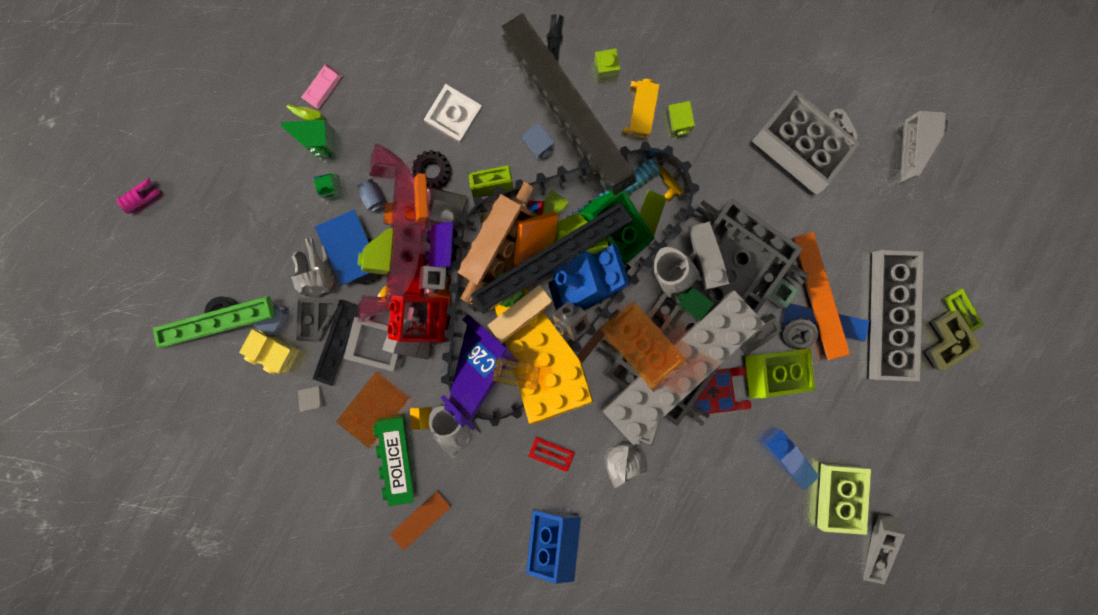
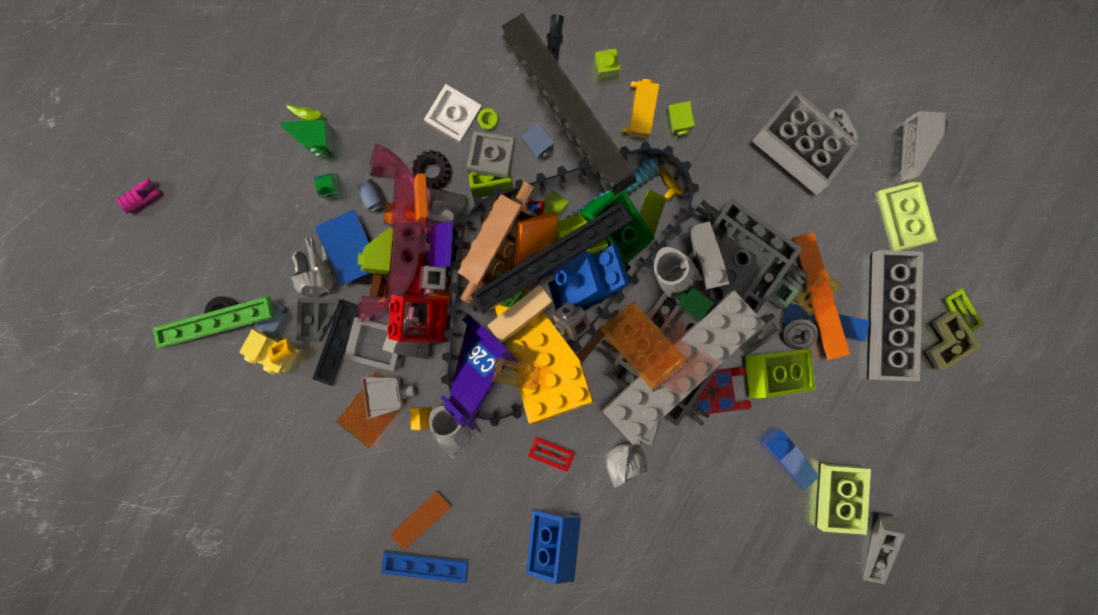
(281, 352): none -> yellow slope
(310, 399): light grey slope -> none
(322, 86): bright pink tile -> none
(377, 286): none -> reddish brown tile
(384, 395): none -> light grey torso
(395, 461): green brick -> none
(425, 567): none -> blue tile
(488, 119): none -> lime tile
(490, 154): none -> light grey tile
(804, 305): none -> clear yellow tile
(907, 215): none -> yellowish green tile

